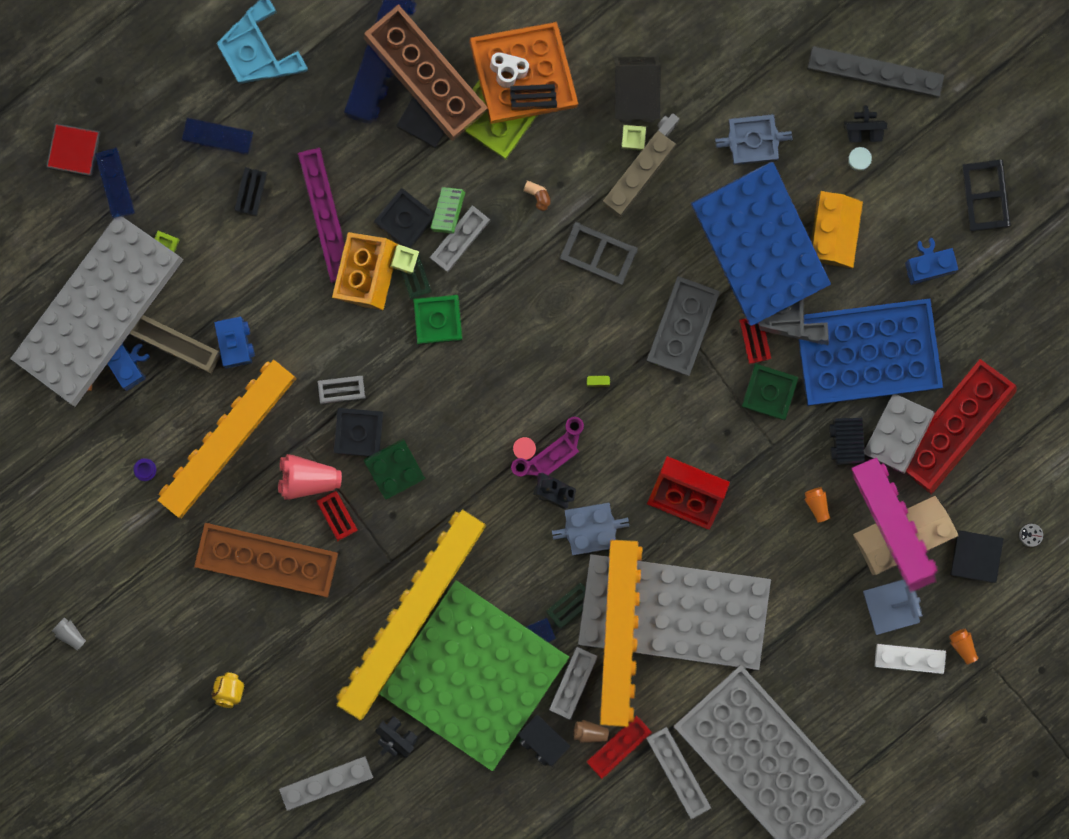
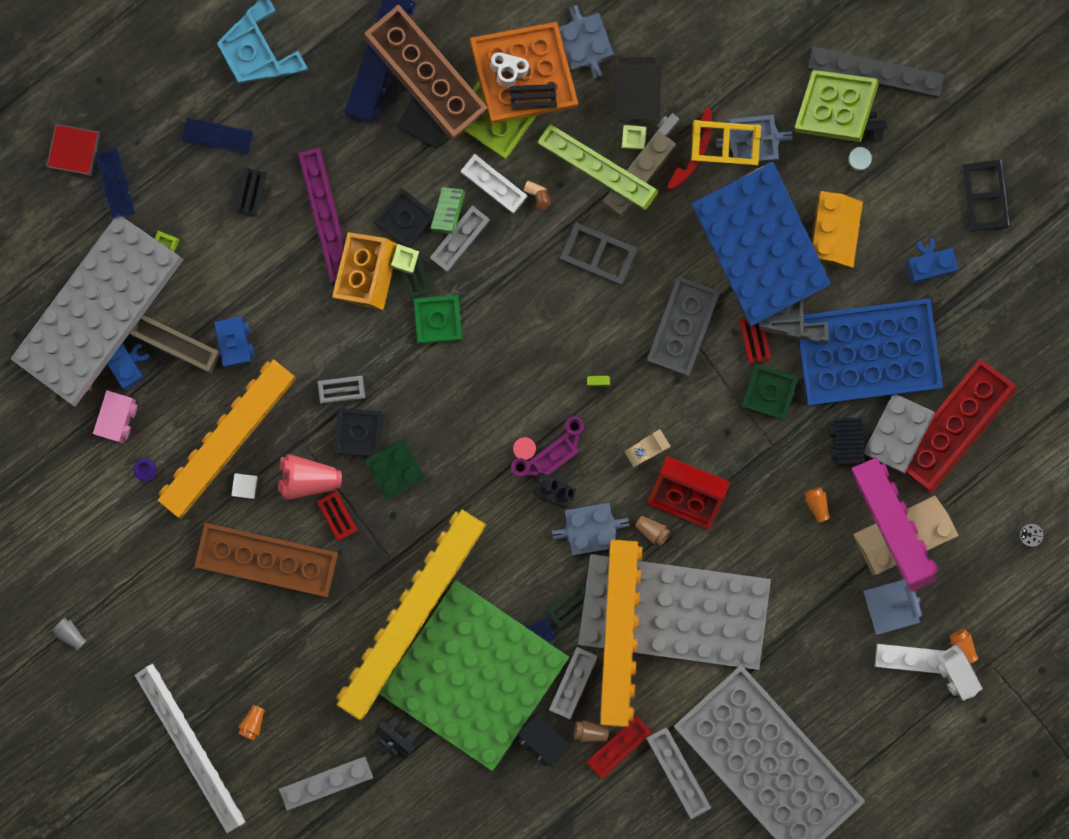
(115, 417): none -> bright pink brick
(190, 748): none -> white plate
(227, 690): yellow head -> none
(244, 486): none -> white tile
(251, 724): none -> orange cone
(494, 184): none -> white plate
(585, 42): none -> sand blue plate
(598, 167): none -> lime plate
(647, 448): none -> tan leg
(652, 530): none -> medium nougat cone
(681, 176): none -> red slope
(697, 124): none -> yellow window
(836, 105): none -> lime plate
(959, 673): none -> white brick
(976, 556): black tile -> none

